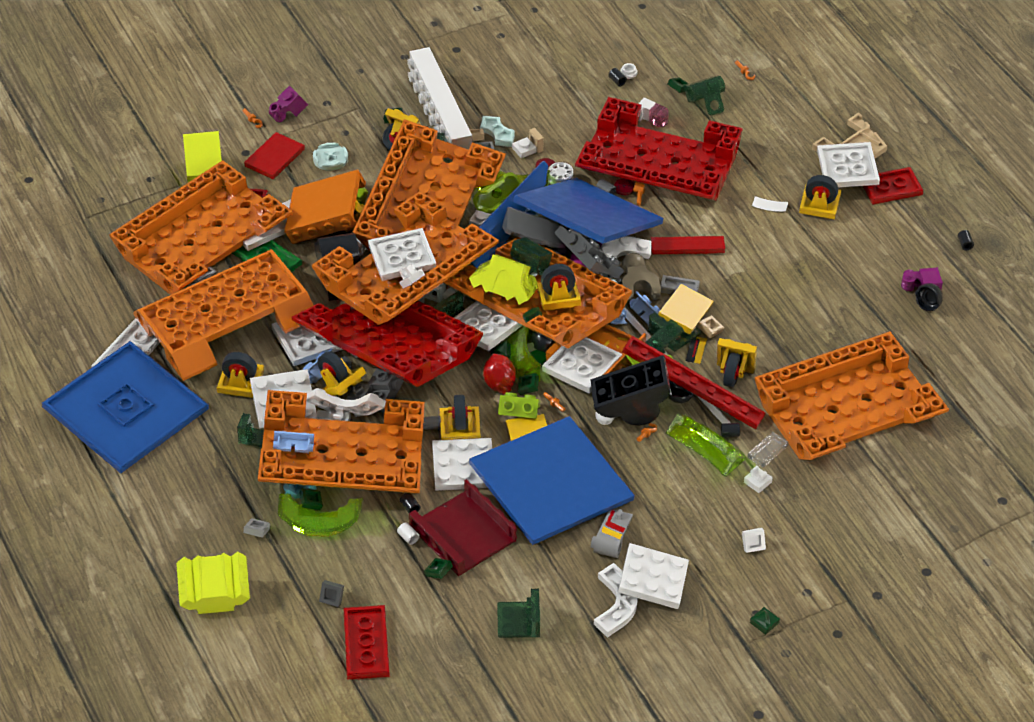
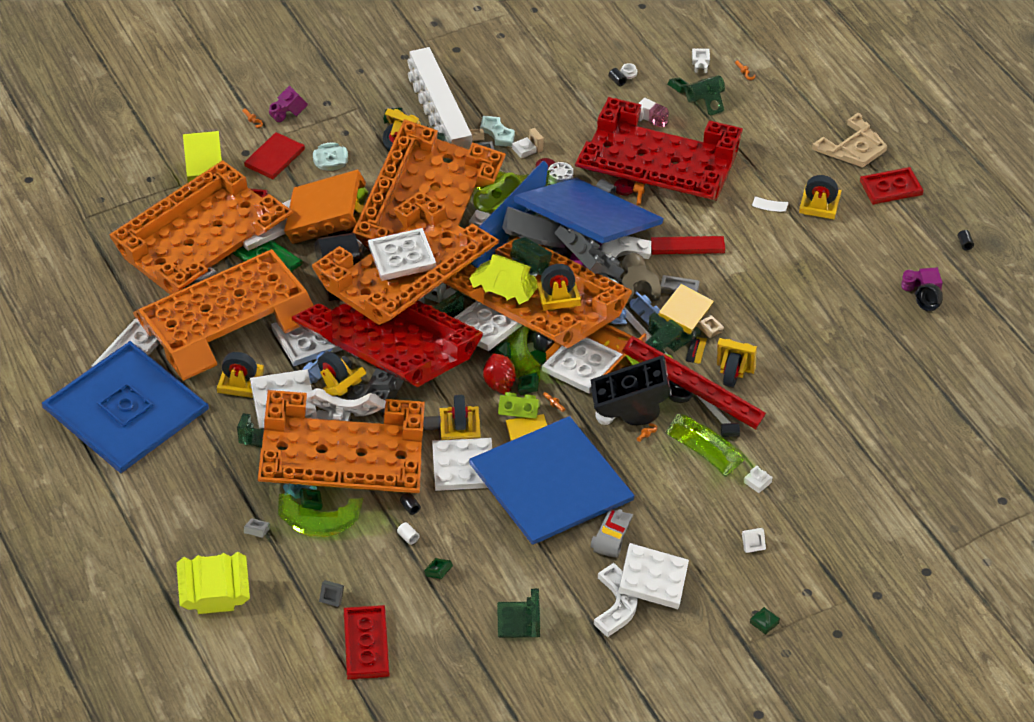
(301, 441): light blue hinge -> none
(410, 275): white tile -> none
(465, 529): dark red panel -> none
(532, 313): dark green tile -> none
(700, 59): none -> white plate
(767, 449): clear tile -> none
(839, 383): orange slope -> none
(849, 164): white plate -> none

